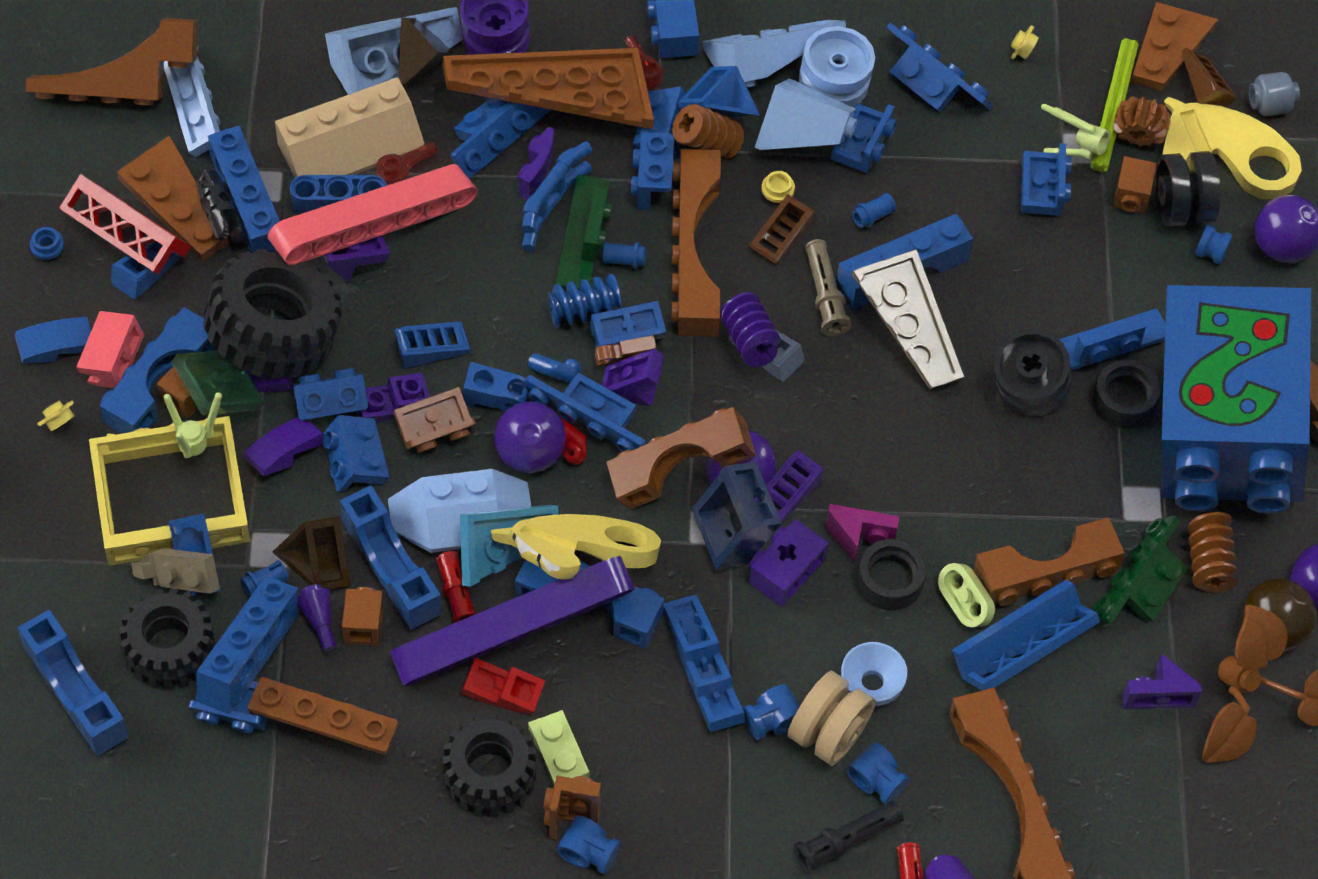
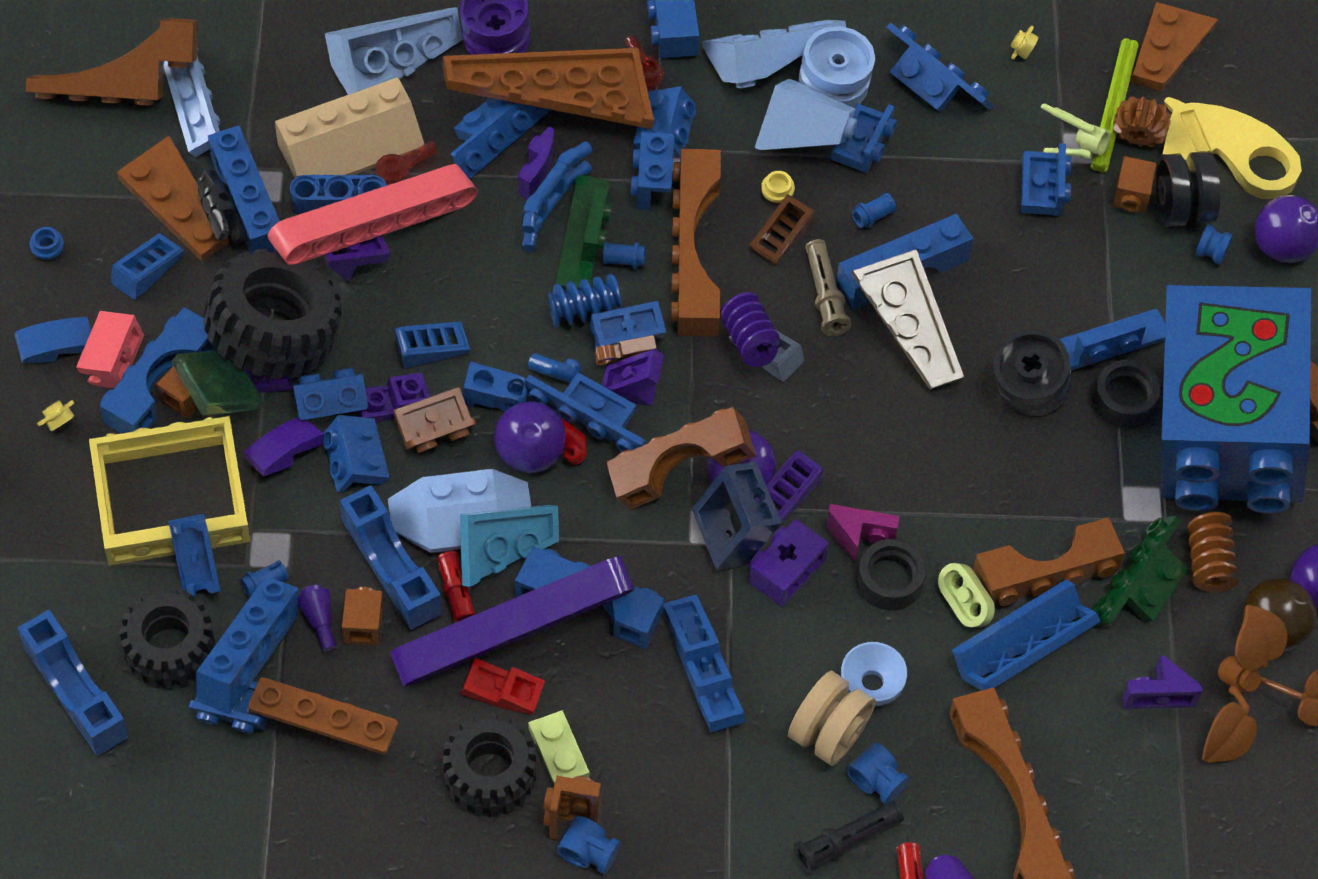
(132, 217): fence -> none
(179, 570): dark tan hinge -> none
(191, 434): yellowish green plant -> none
(317, 553): dark brown slope -> none
(418, 51): dark brown slope -> none
(554, 538): light yellow animal -> none
(708, 130): dark orange piece -> none
(722, 92): blue slope -> none
(773, 712): blue piece -> none
(1206, 80): reddish brown slope -> none
(1273, 94): sand blue head -> none

